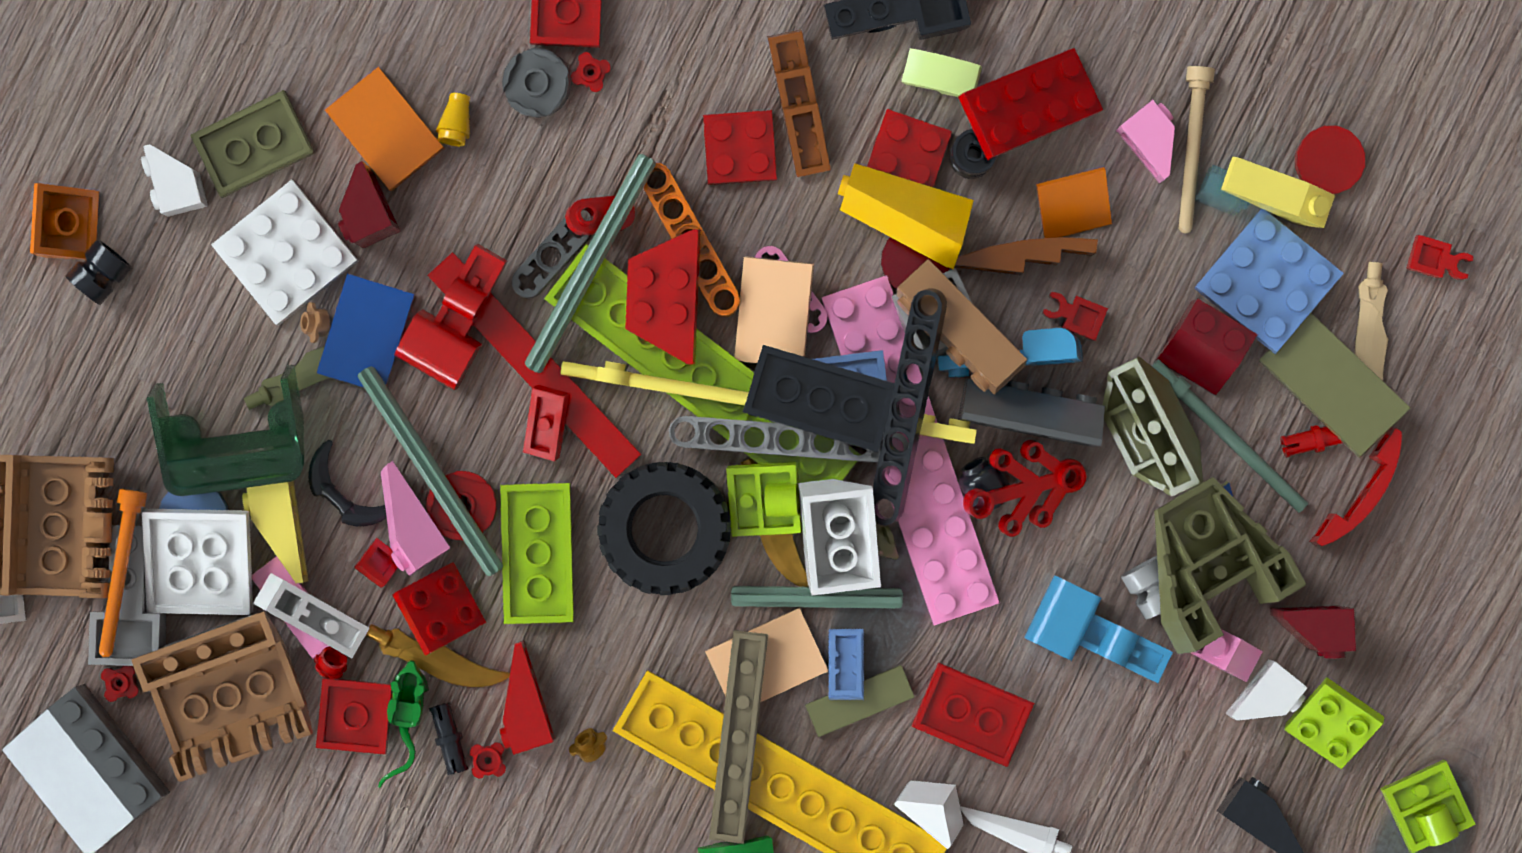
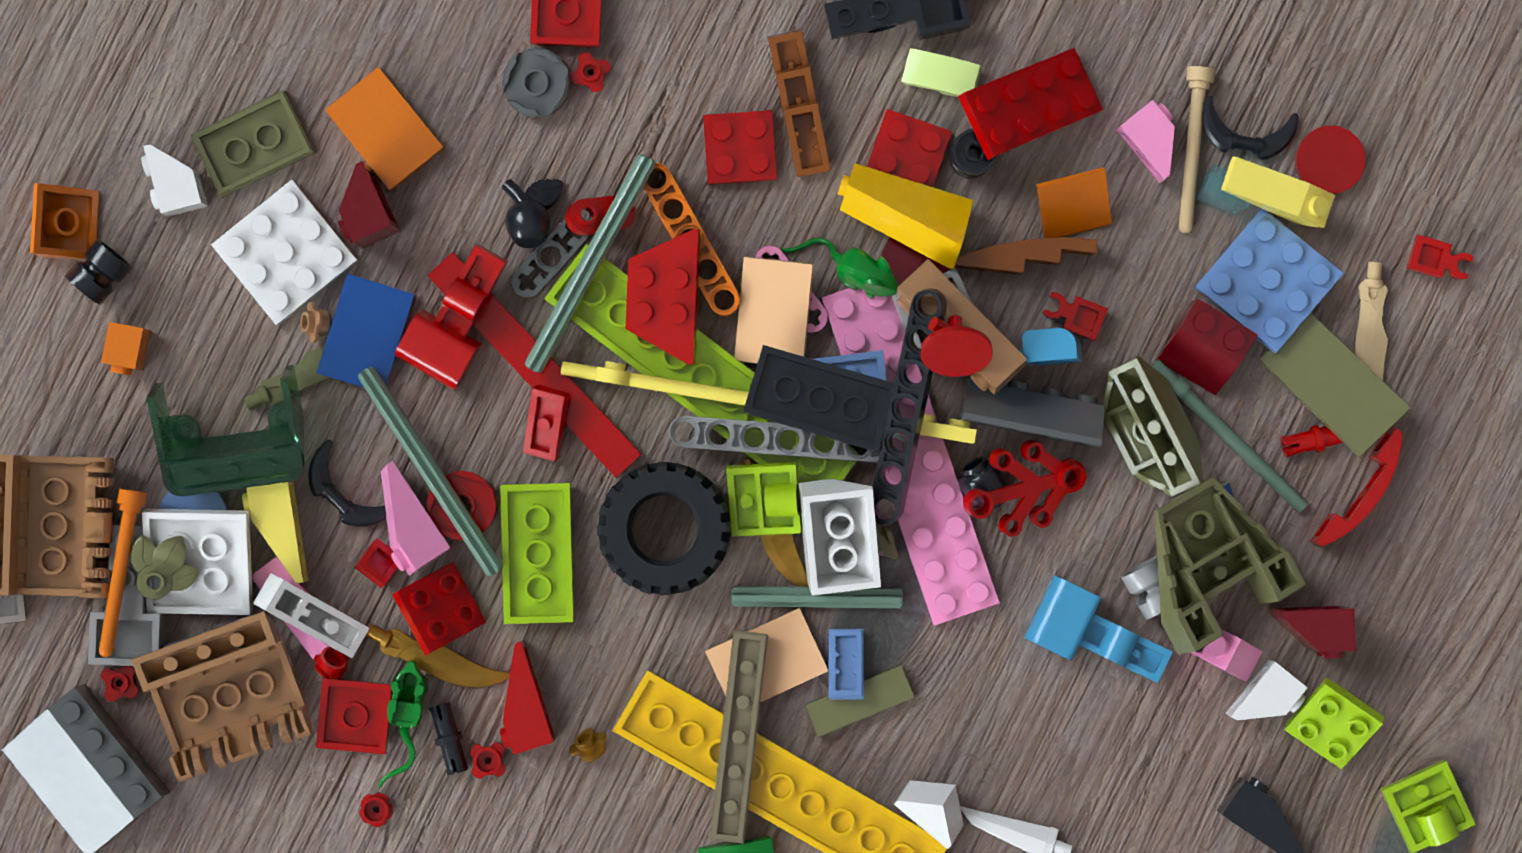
(125, 348): none -> orange brick
(165, 562): none -> olive plate
(385, 809): none -> red plate
(454, 123): yellow cone -> none
(528, 218): none -> black piece
(858, 269): none -> green animal
(955, 348): none -> red shield
(972, 714): red tile -> none
(1225, 139): none -> black piece

